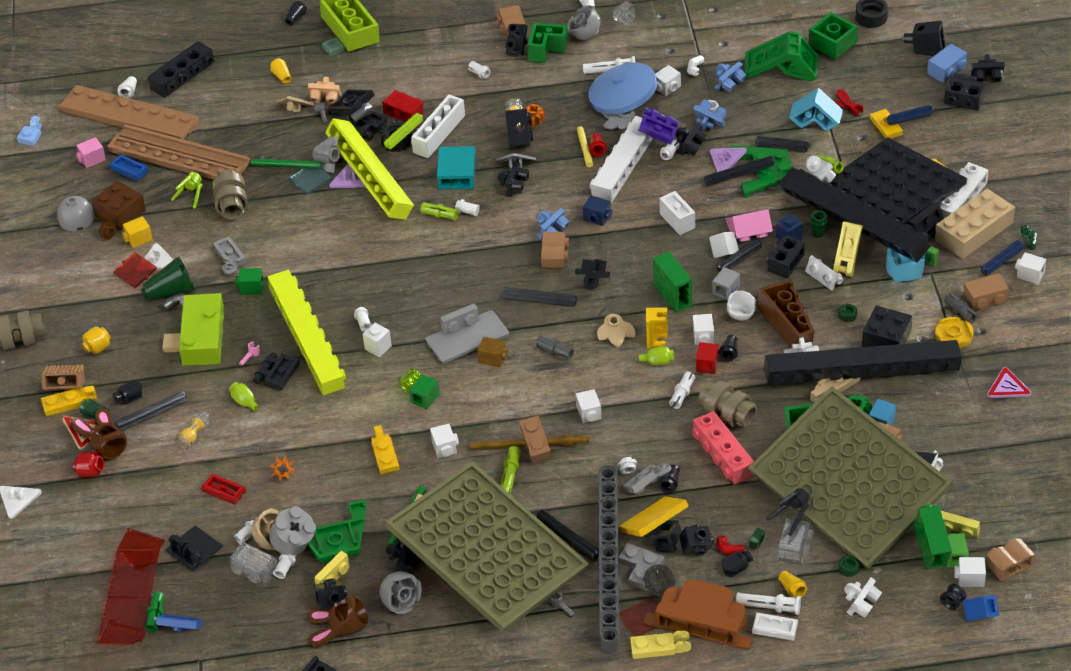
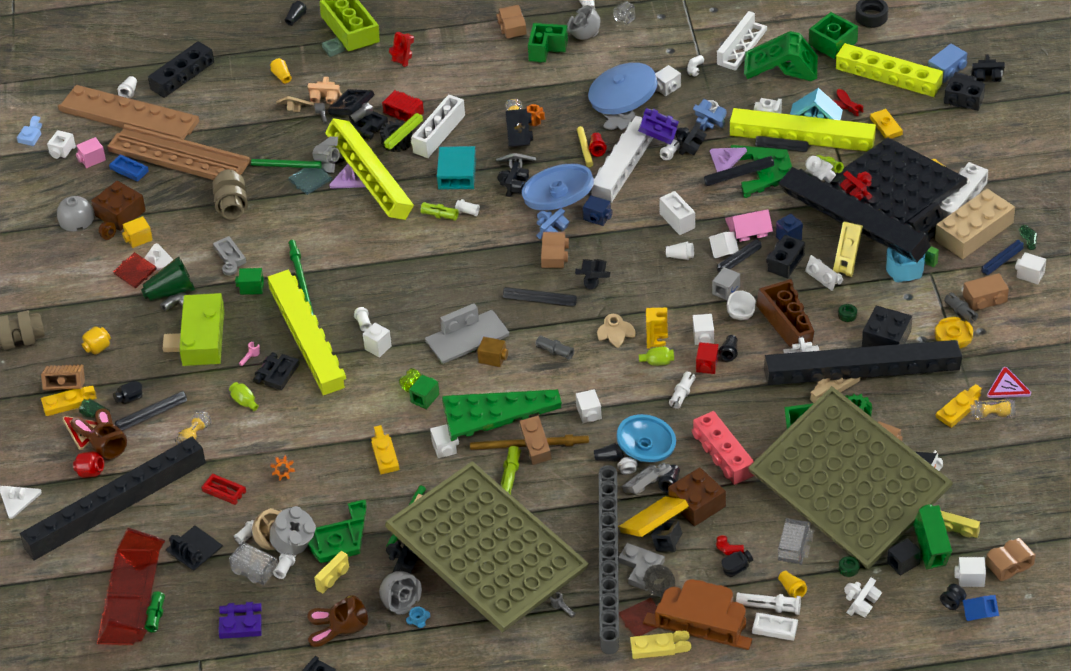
(61, 148): none -> white brick
(112, 498): none -> black brick
(179, 623): blue plate -> none
(191, 183): lime plant -> none
(240, 626): none -> dark purple plate
(295, 256): none -> green bar
(329, 593): black brick -> none
(401, 48): none -> red hips
(418, 617): none -> dark azure plate
(482, 71): white pin -> none
(492, 410): none -> green wing
(516, 39): black hips -> none
(557, 187): none -> medium blue dish
(568, 534): black axle -> none
(604, 66): white pin -> none
(609, 453): none -> black cone
(646, 438): none -> dark azure dish
(672, 282): green brick -> none
(680, 251): none -> white cone
(696, 540): black brick -> none
(702, 494): none -> reddish brown brick
(726, 75): medium blue hips -> none
(733, 407): dark tan piece -> none
(736, 41): none -> white fence
(757, 538): dark green tile -> none
(769, 105): none -> white brick
(796, 500): black plant -> none
(803, 128): none -> neon yellow brick
(818, 223): dark green cone -> none
(863, 179): none -> red hips
(883, 412): dark azure brick -> none
(889, 70): none -> neon yellow brick
(904, 556): none -> black brick
(909, 115): dark blue axle -> none
(927, 38): black torso -> none
(958, 406): none -> yellow hinge
(959, 549): bright green brick -> none
(1001, 408): none -> clear piece

